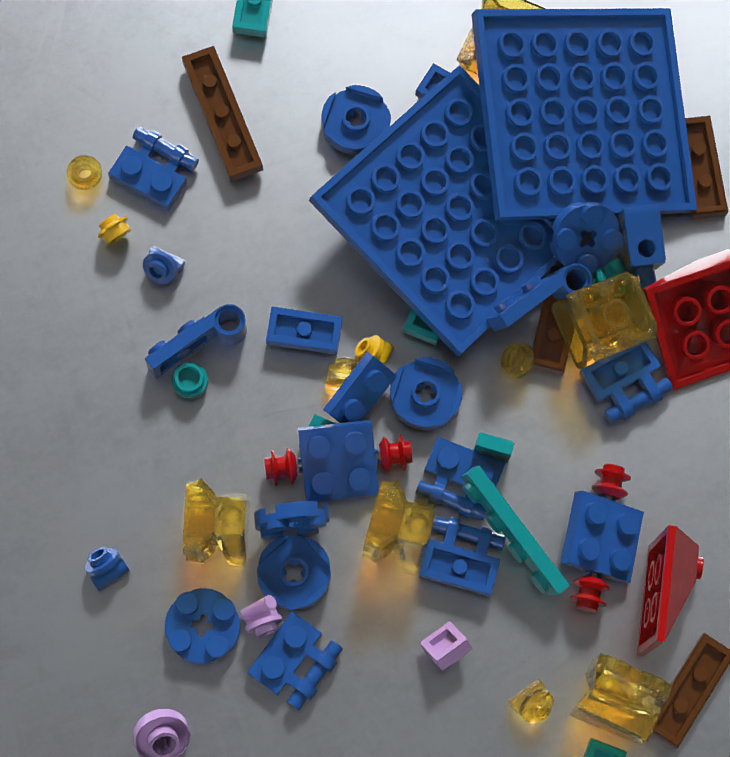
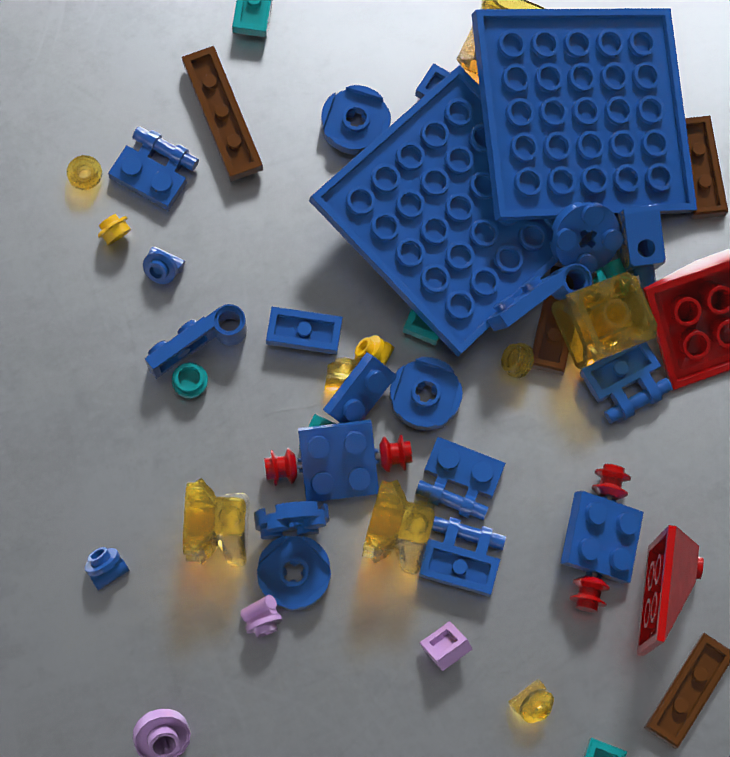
(191, 607): blue plate -> none
(285, 654): blue plate -> none
(494, 447): teal tile -> none
(522, 543): teal plate -> none
(622, 699): clear yellow piece -> none

